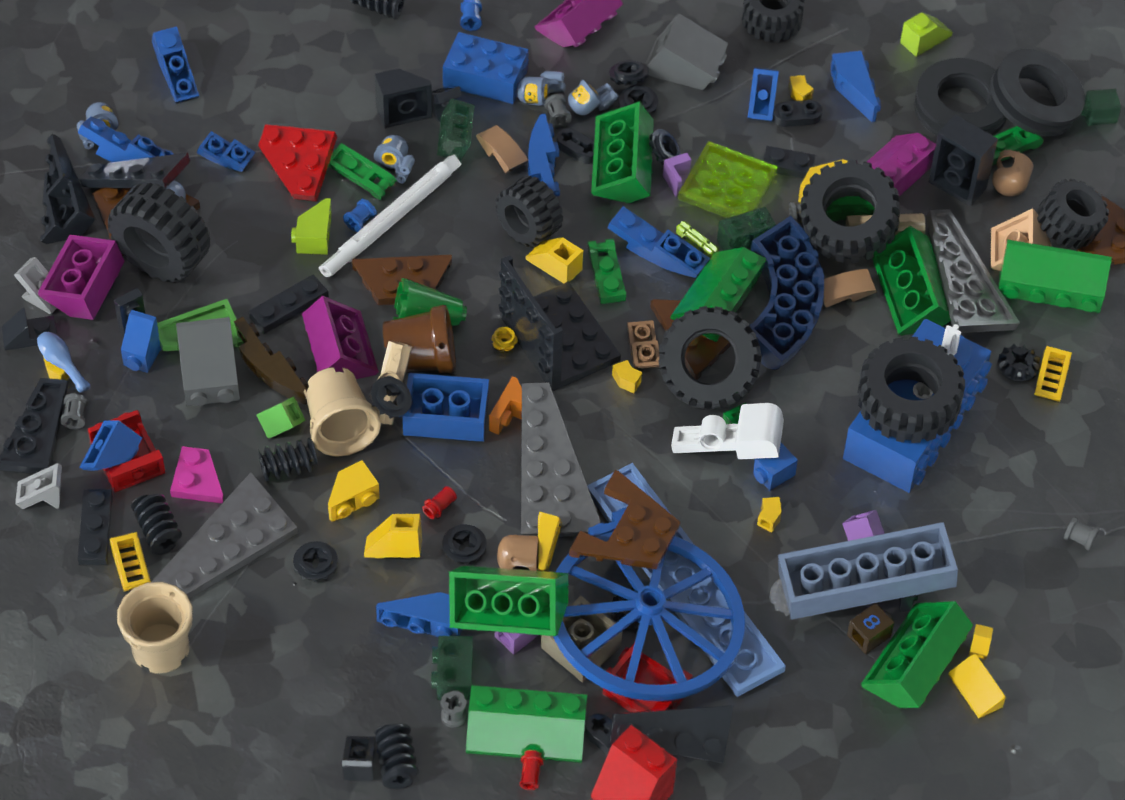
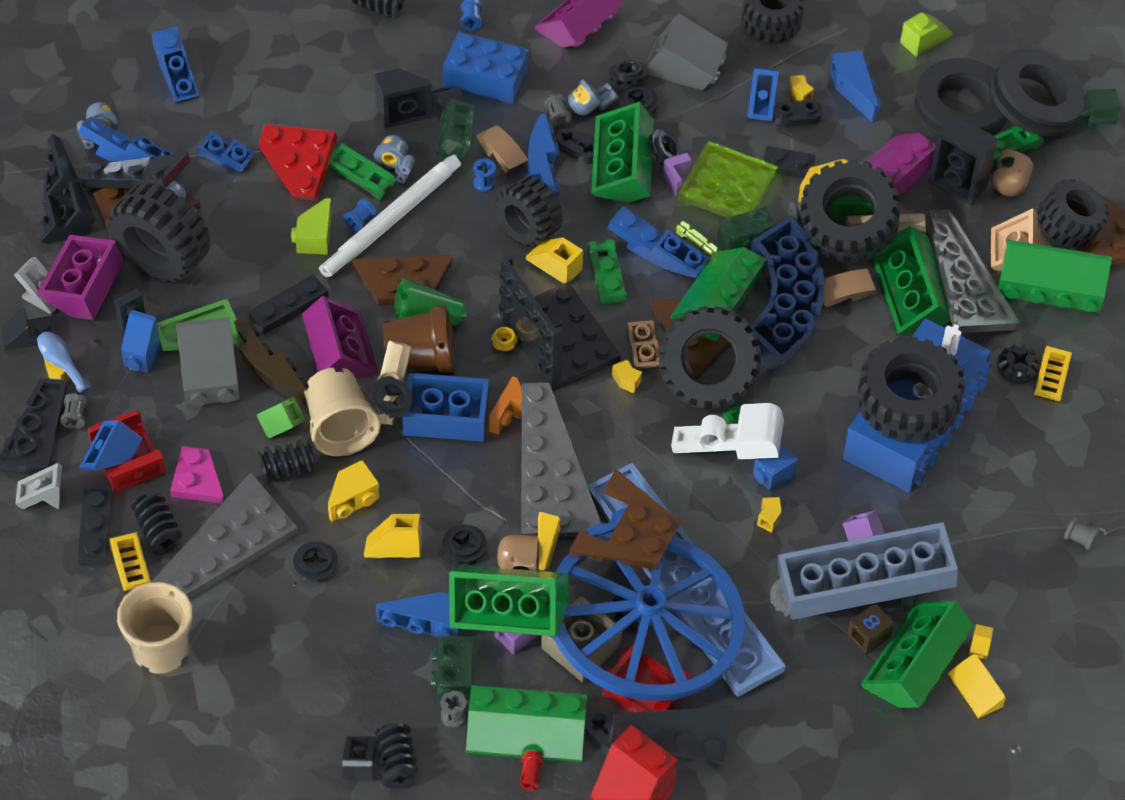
(434, 507): red pin -> none
(490, 169): none -> blue bush
(536, 89): sand blue piece -> none

